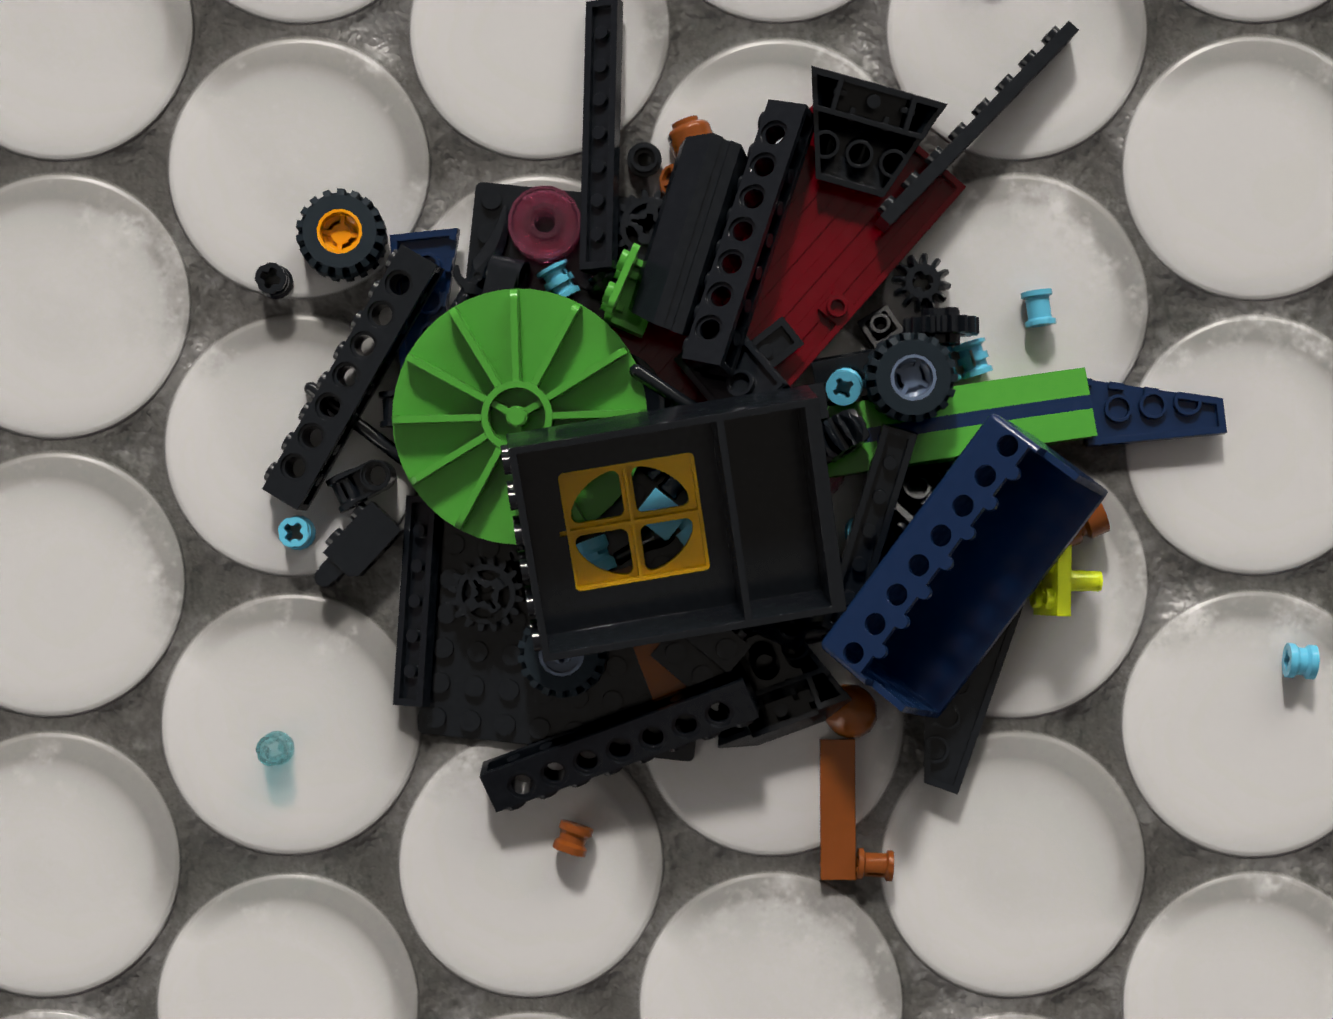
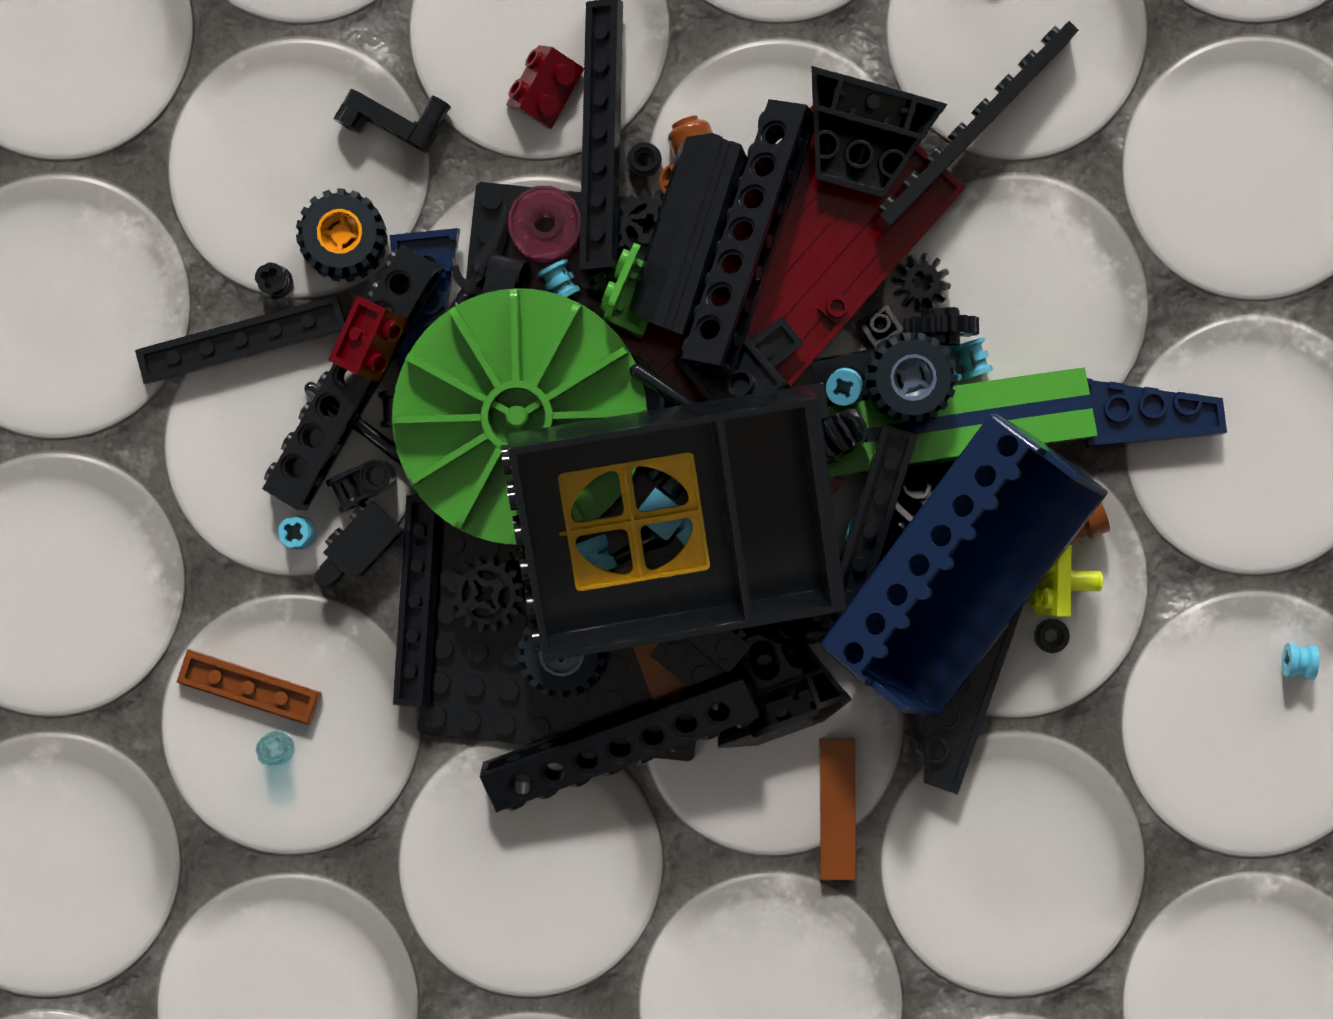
(240, 339): none -> black plate
(248, 687): none -> dark orange tile
(359, 109): none -> black beam
(367, 339): none -> dark red bracket
(544, 85): none -> dark red bracket
(573, 838): dark orange wheel -> none
(856, 716): dark orange hair -> none
(874, 864): dark orange bush -> none
(1038, 308): medium azure bush -> none
(1062, 635): none -> black plate

